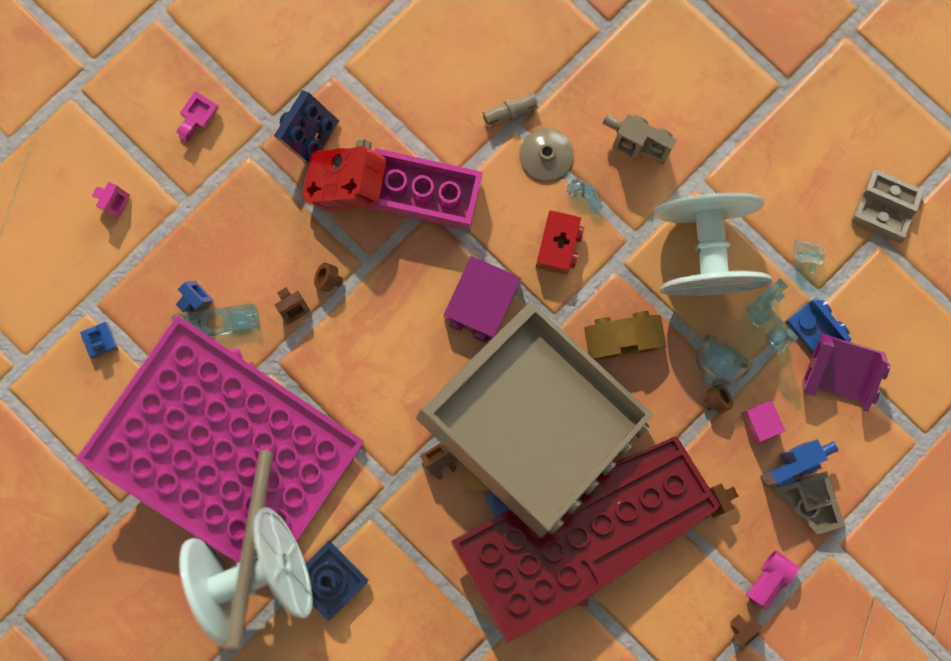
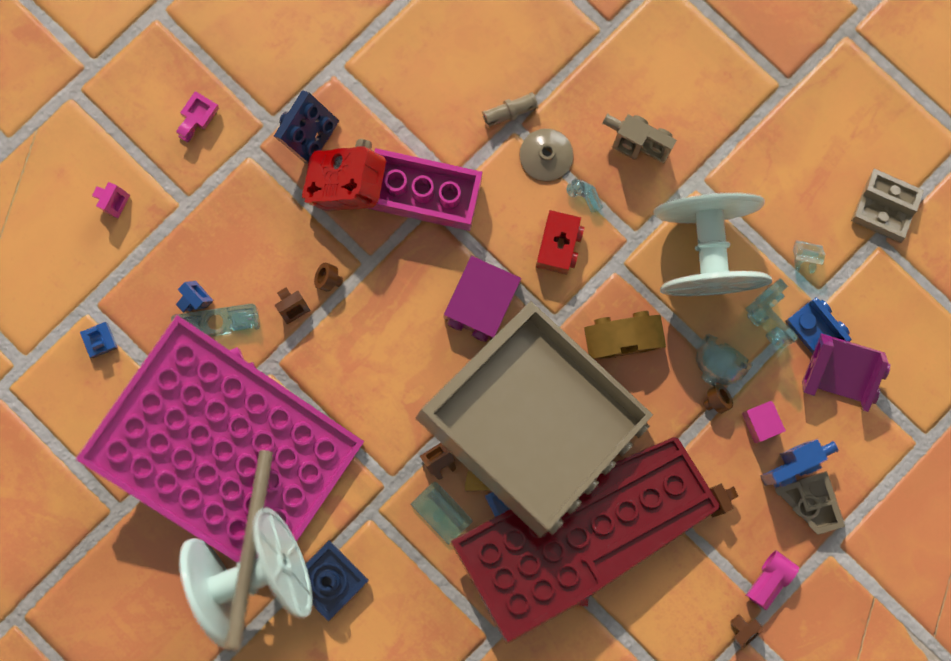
(441, 512): none -> clear light blue slope

